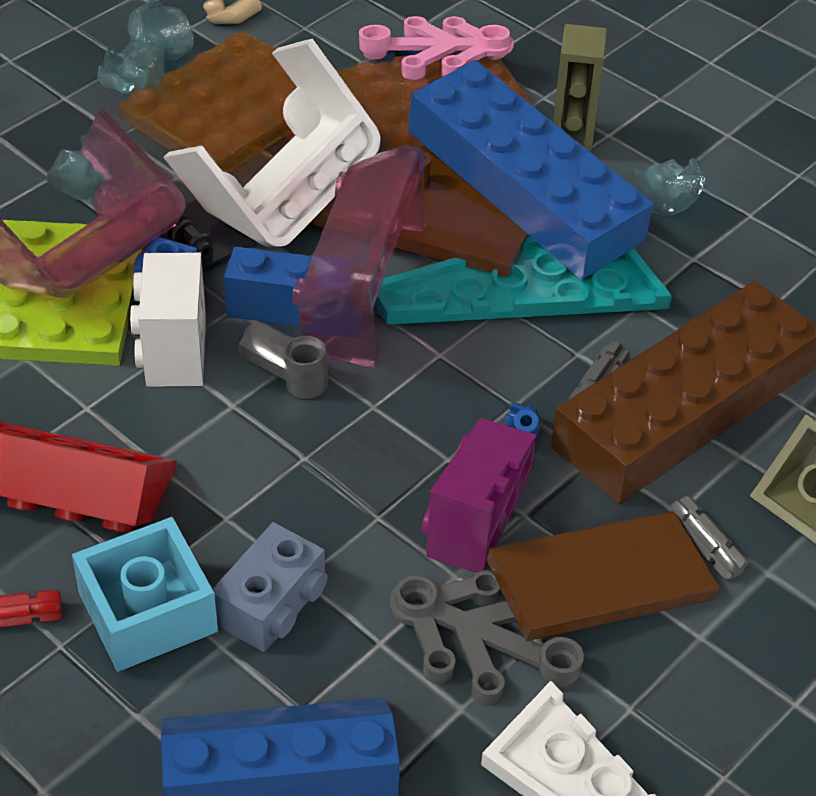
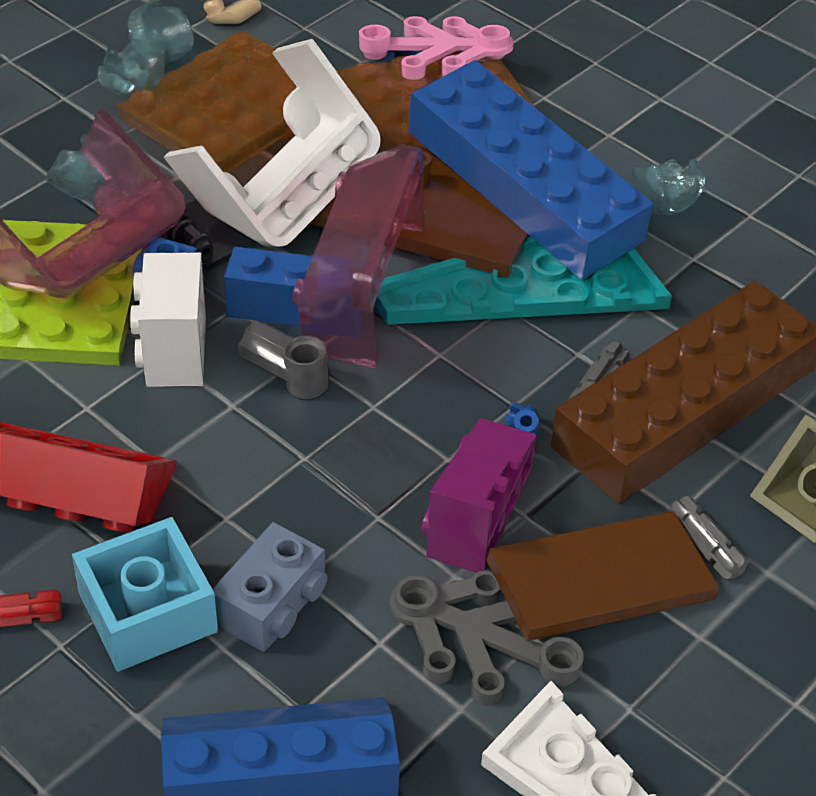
(579, 81): olive brick -> none

